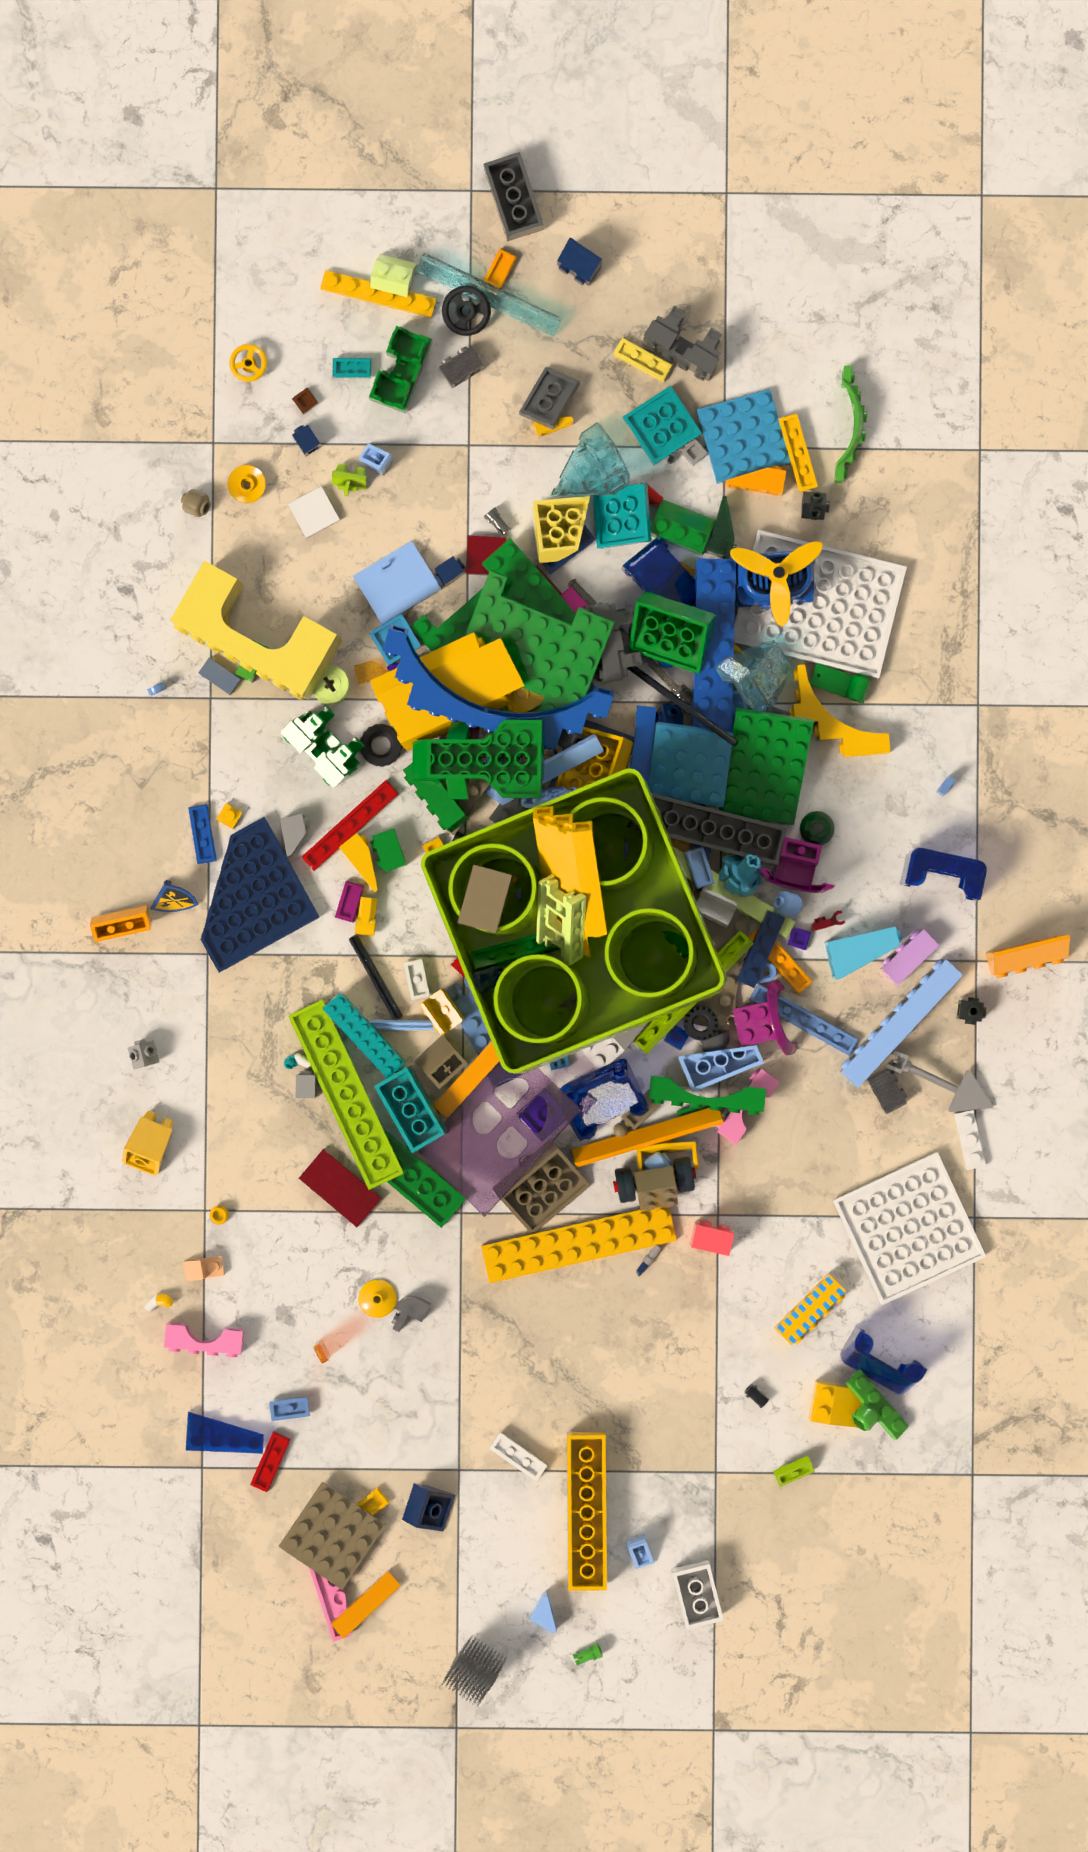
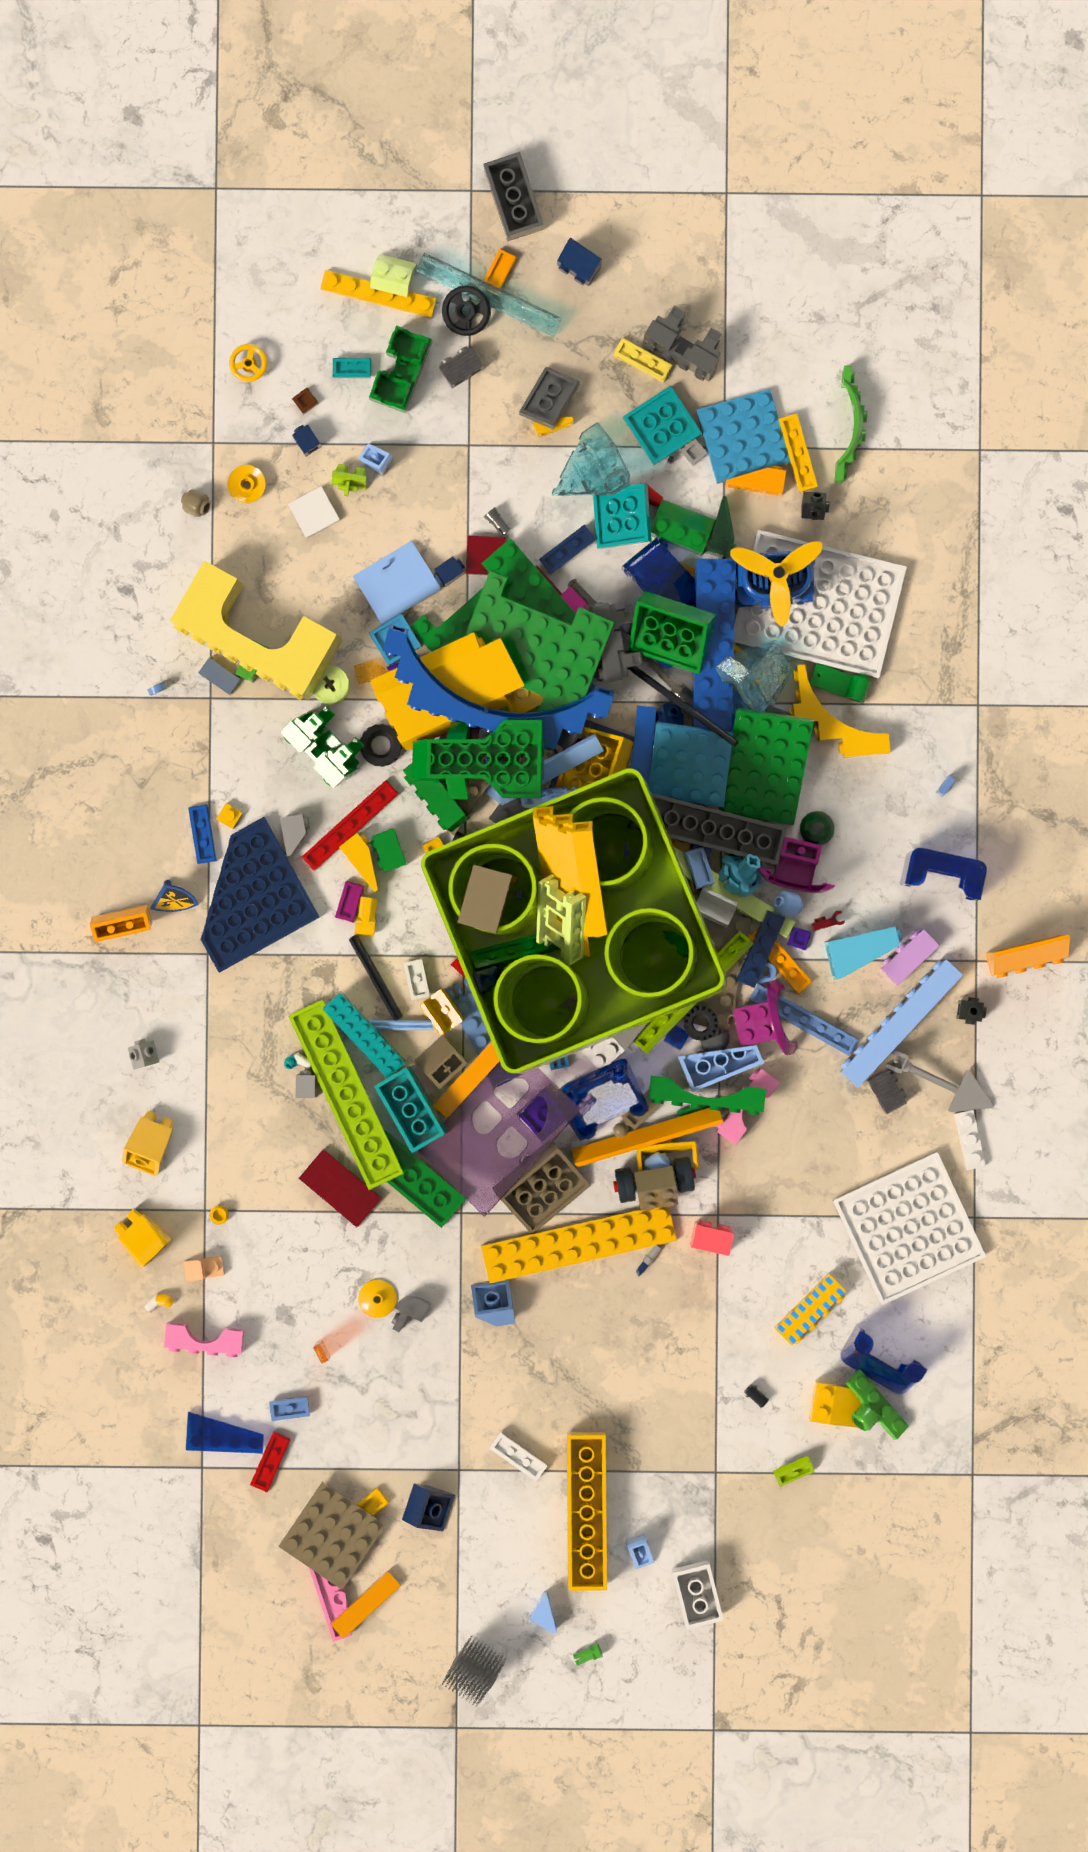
(143, 1238): none -> yellow hips
(493, 1303): none -> medium blue slope
(558, 526): light yellow wedge -> none

